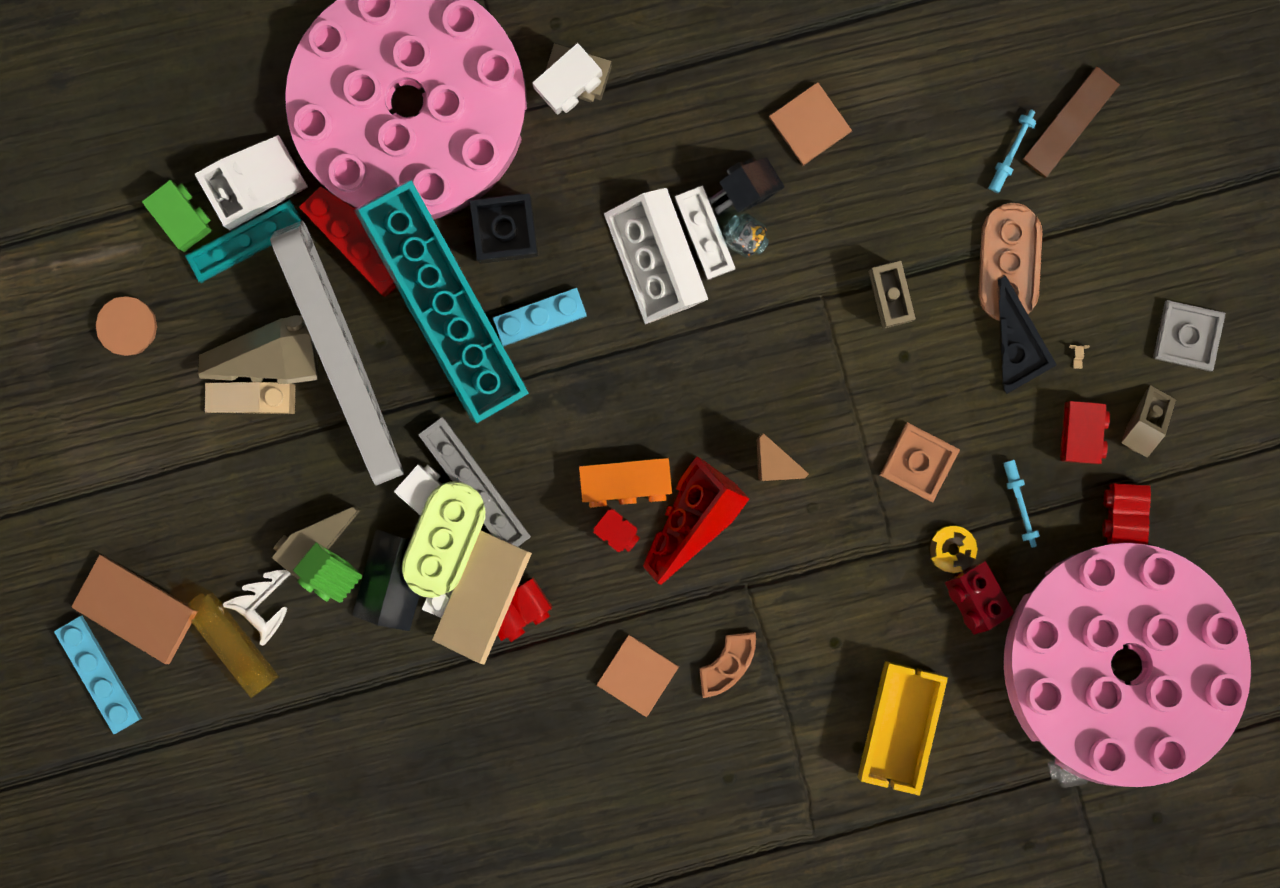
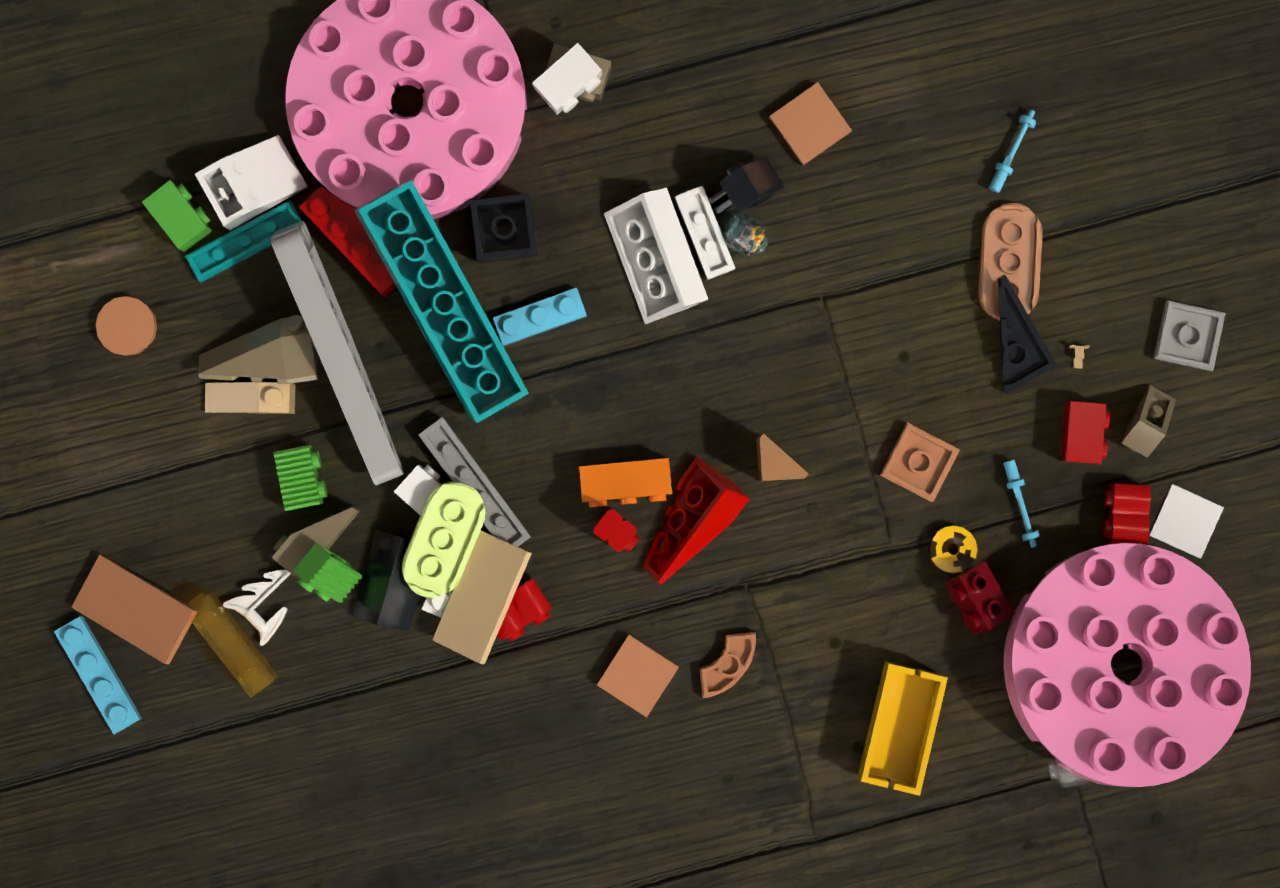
(299, 477): none -> bright green brick
(892, 294): dark tan brick -> none
(1070, 122): reddish brown tile -> none
(1186, 521): none -> white sticker

